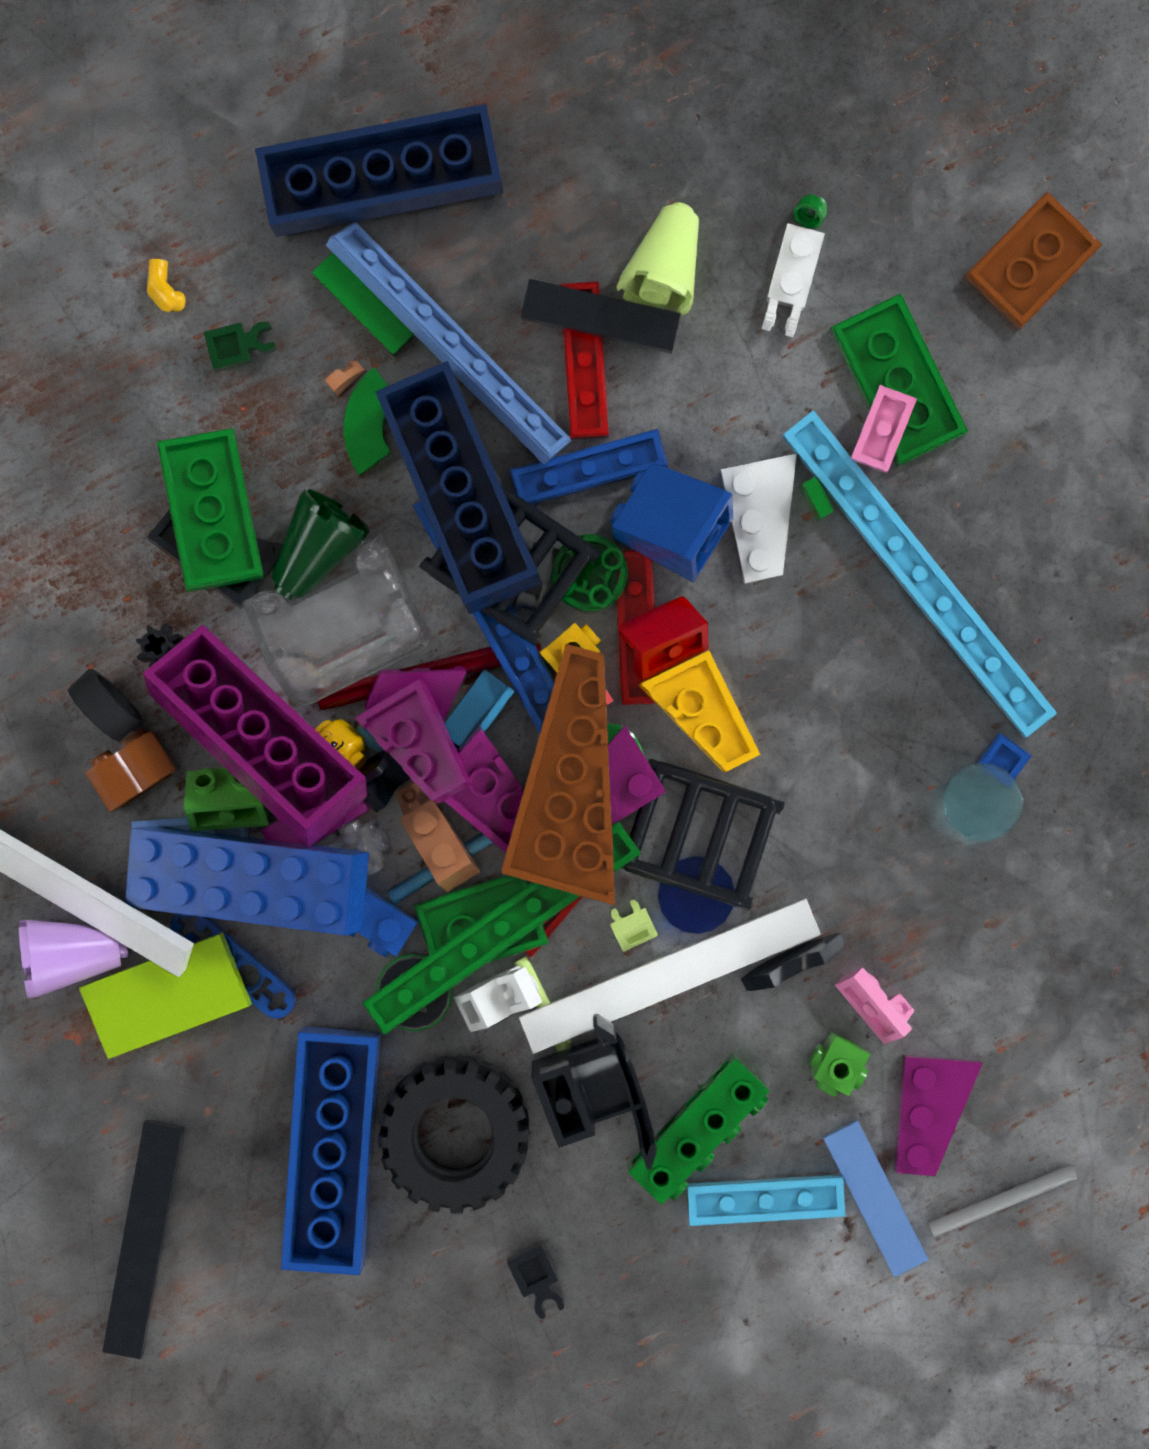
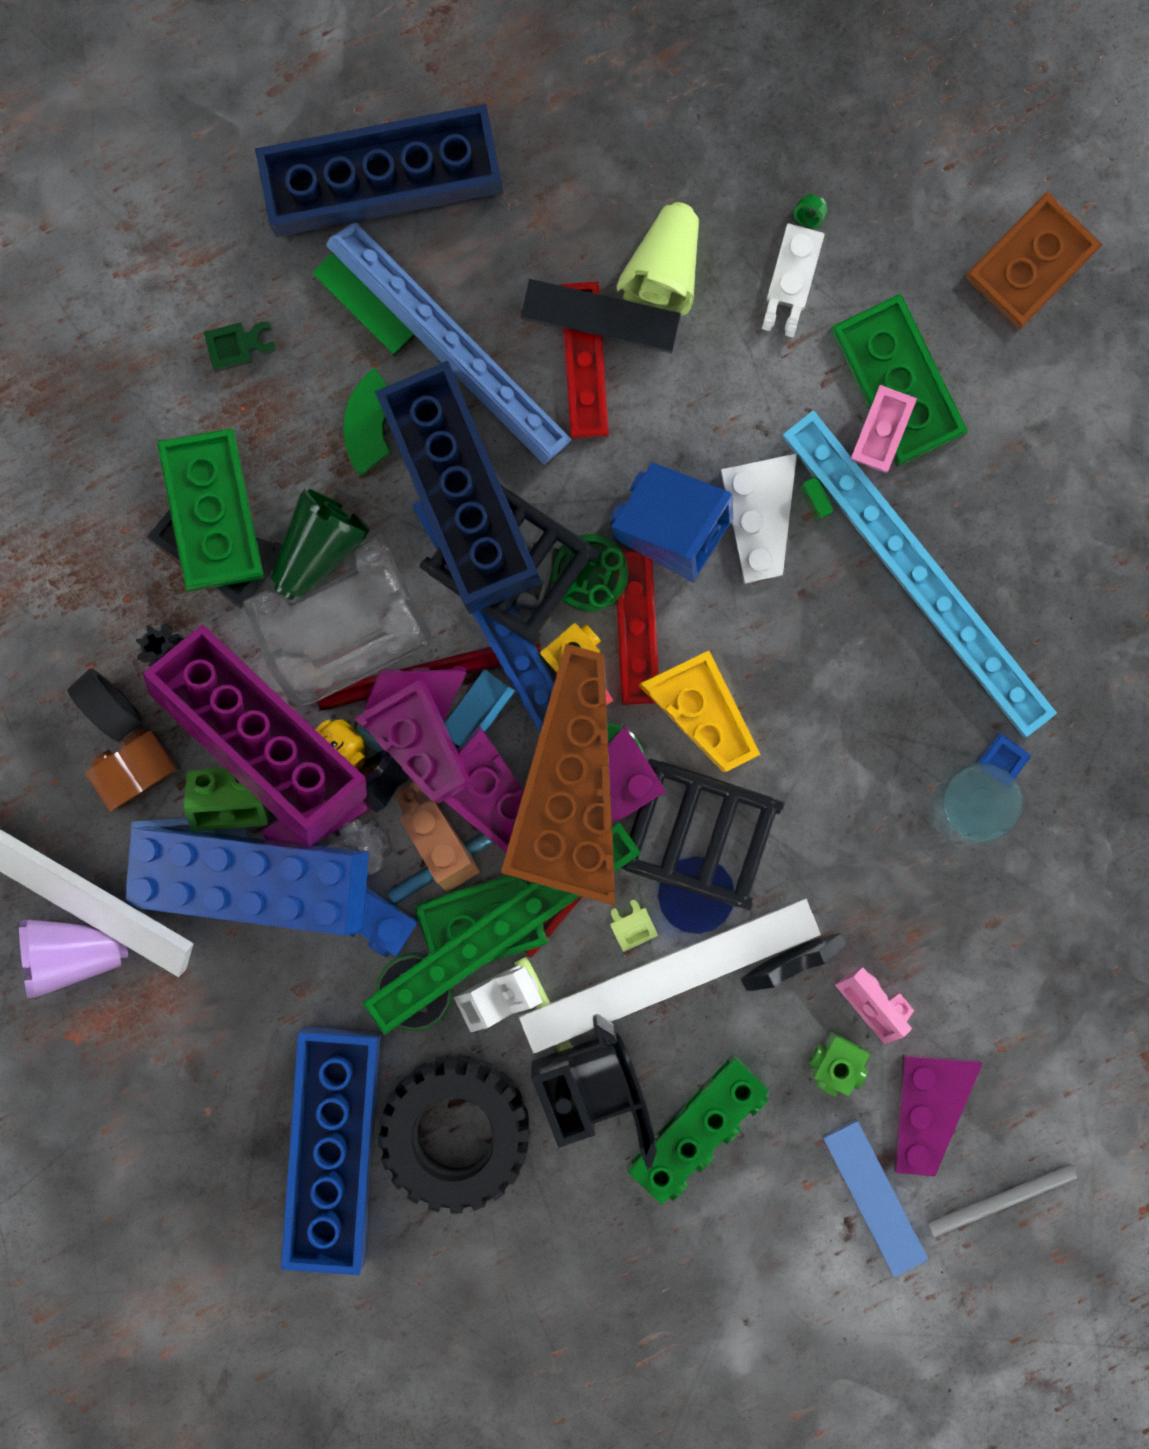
(143, 1239): black tile -> none
(152, 1003): lime tile -> none
(160, 291): yellow arm -> none
(241, 957): blue beam -> none
(340, 380): nougat tile -> none
(535, 1274): black plate -> none
(588, 468): blue tile -> none
(665, 636): red panel -> none
(766, 1200): medium azure plate -> none

